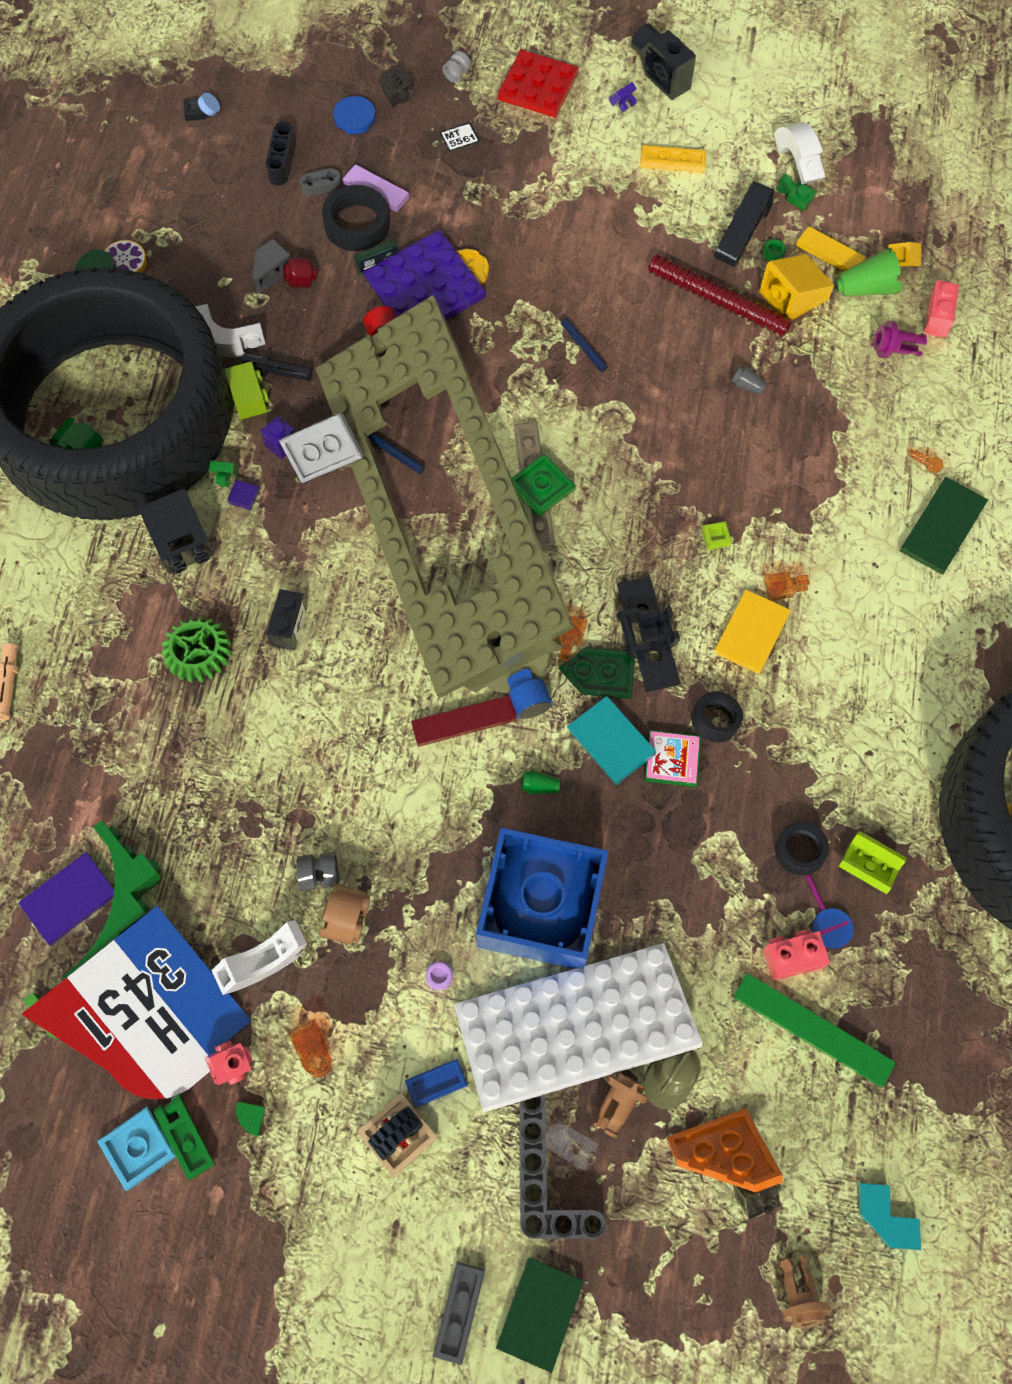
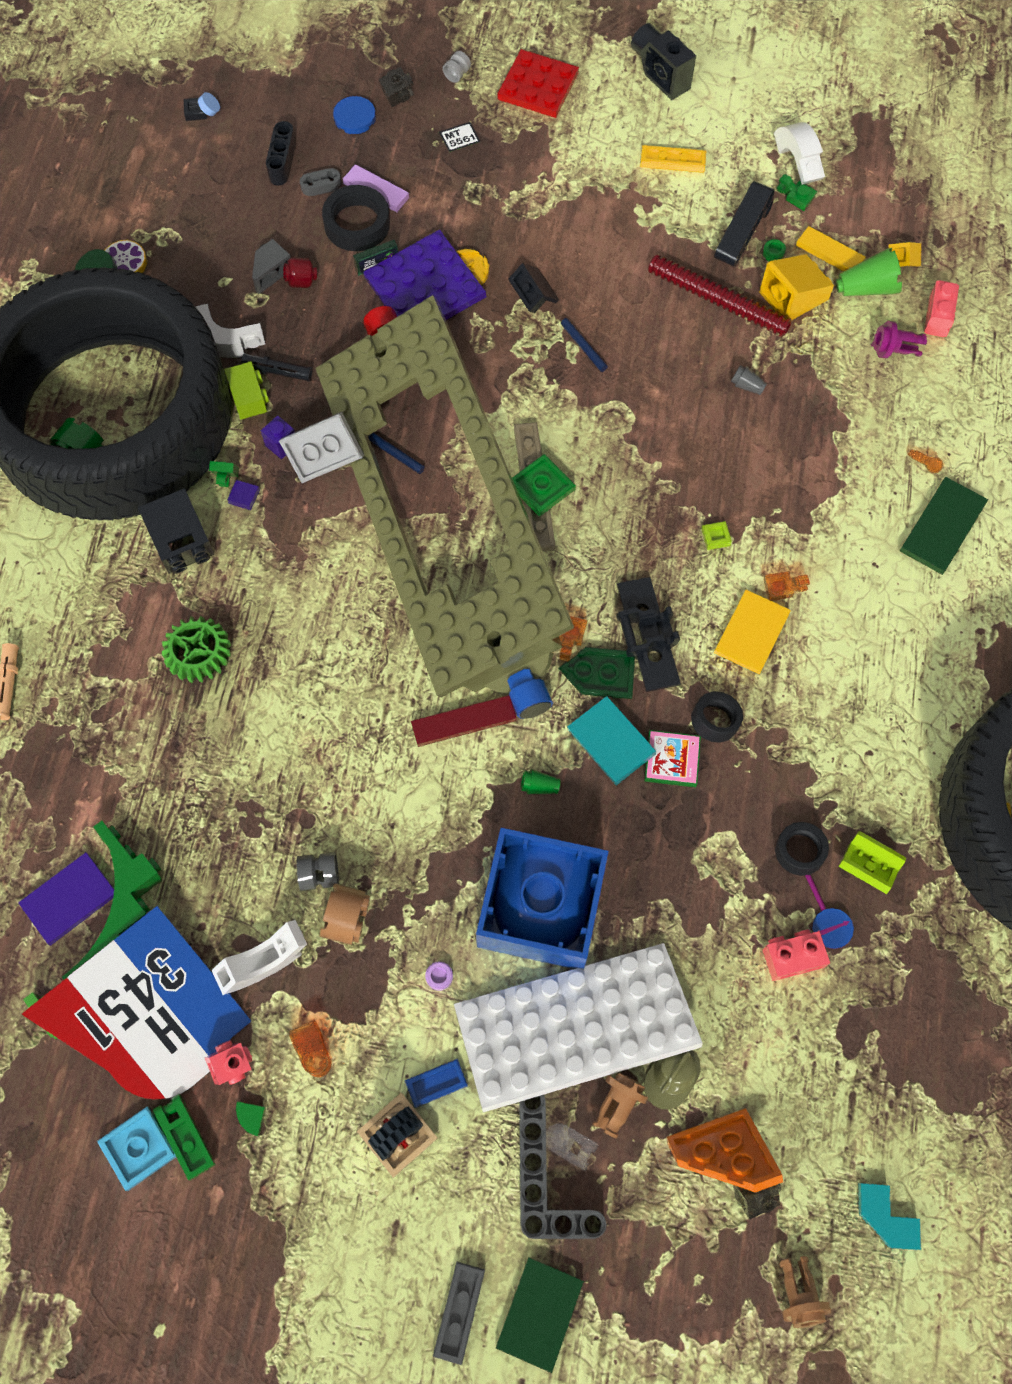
(287, 619): black brick -> none
(532, 287): none -> black panel
(624, 95): dark purple tile -> none
(814, 1030): green tile -> none

